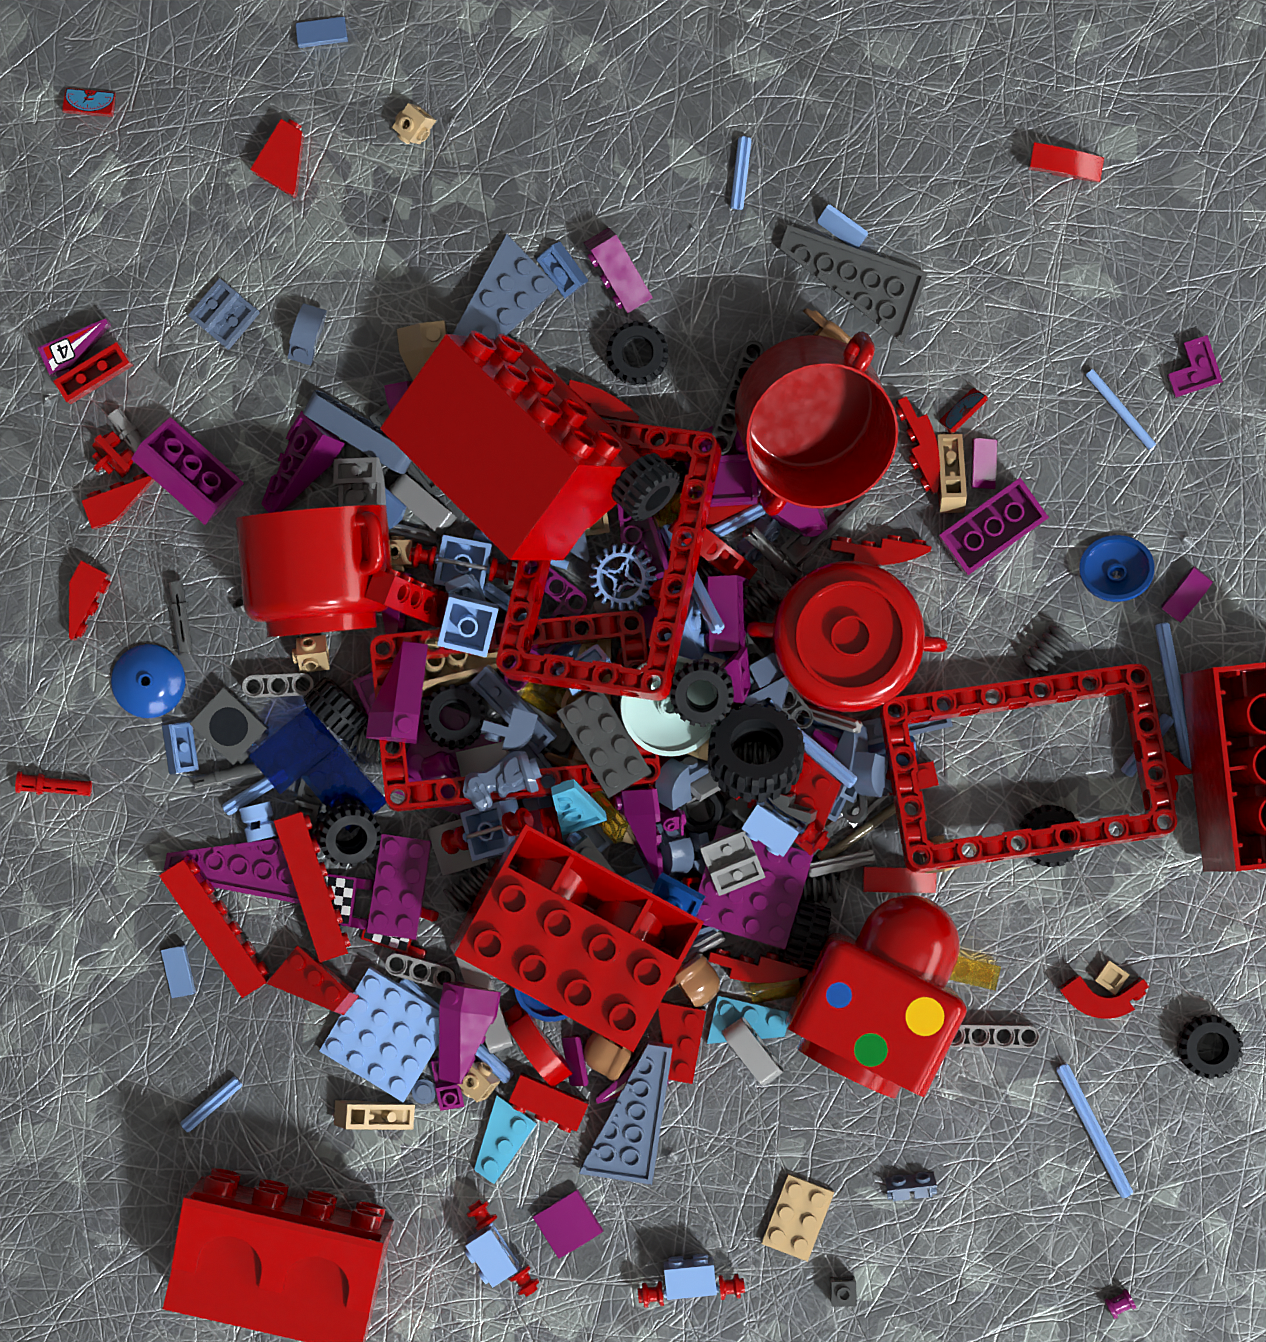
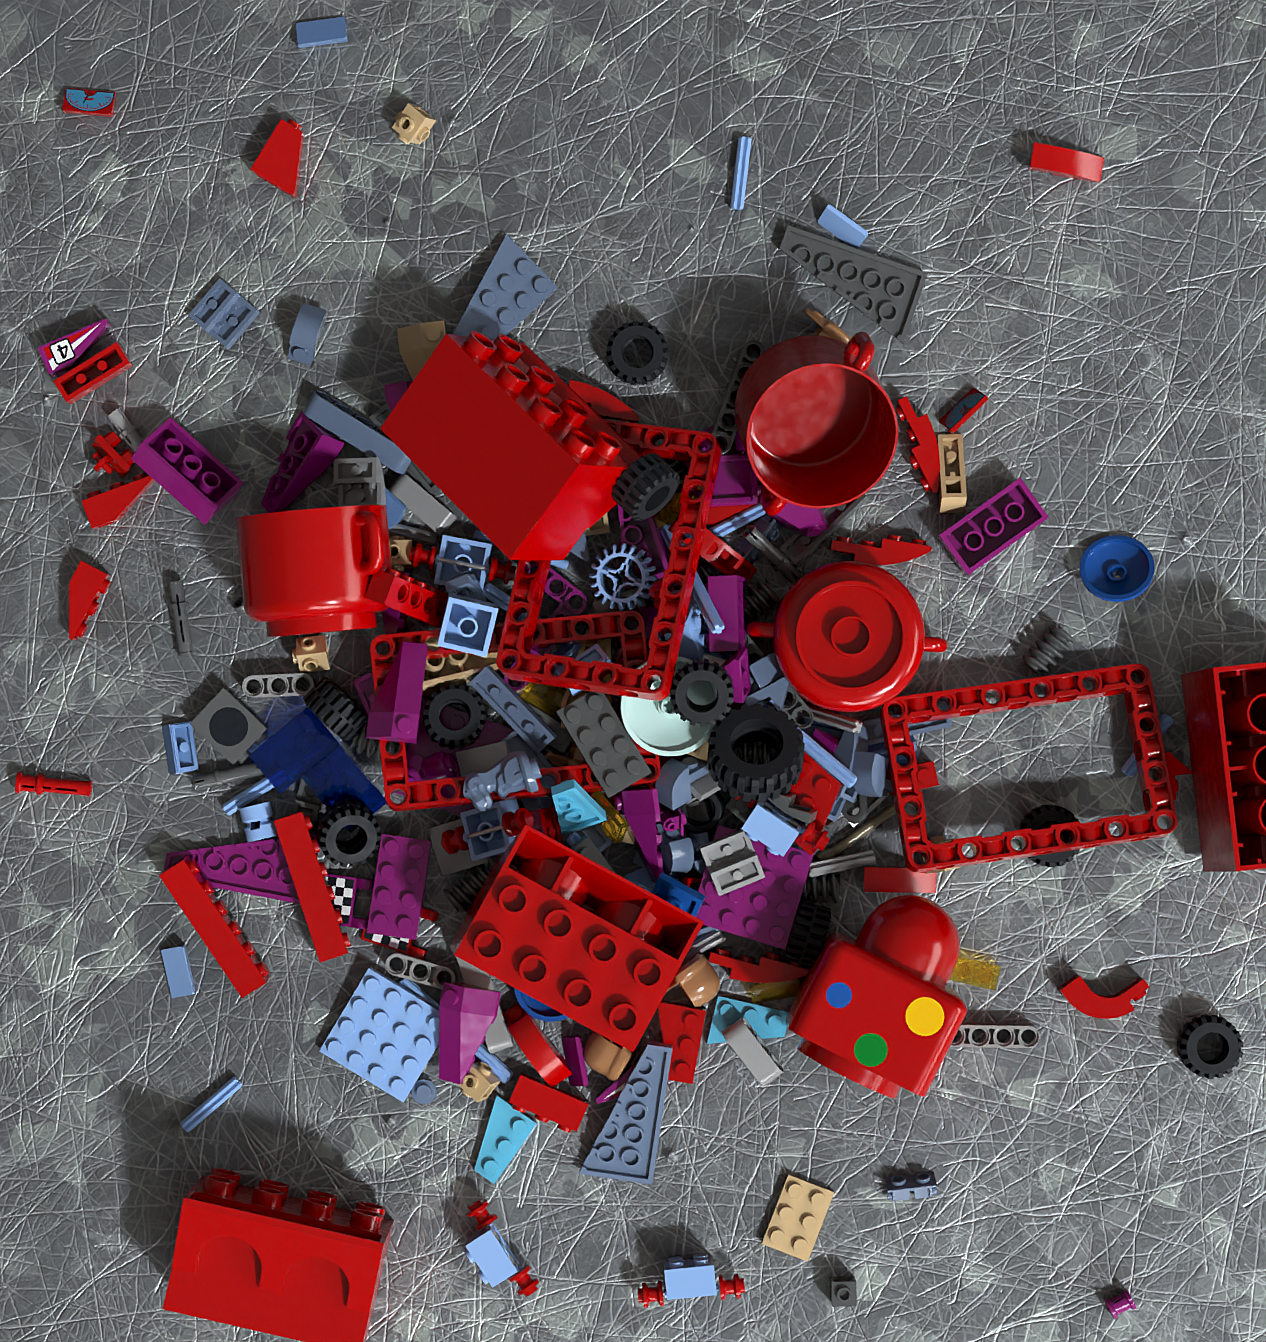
(165, 685): blue dish -> none
(313, 981): red wedge -> none
(373, 1115): tan slope -> none
(448, 1093): magenta slope -> none
(516, 734): sand blue brick -> none
(562, 269): medium blue slope -> none
(568, 1223): magenta slope -> none
(617, 270): magenta wedge -> none
(983, 463): slope -> none
(1094, 1130): light blue axle -> none
(1111, 977): tan plate -> none
(1120, 409): light blue bar -> none
(1174, 689): light blue axle -> none
(1187, 594): magenta slope -> none
(1202, 370): magenta plate -> none

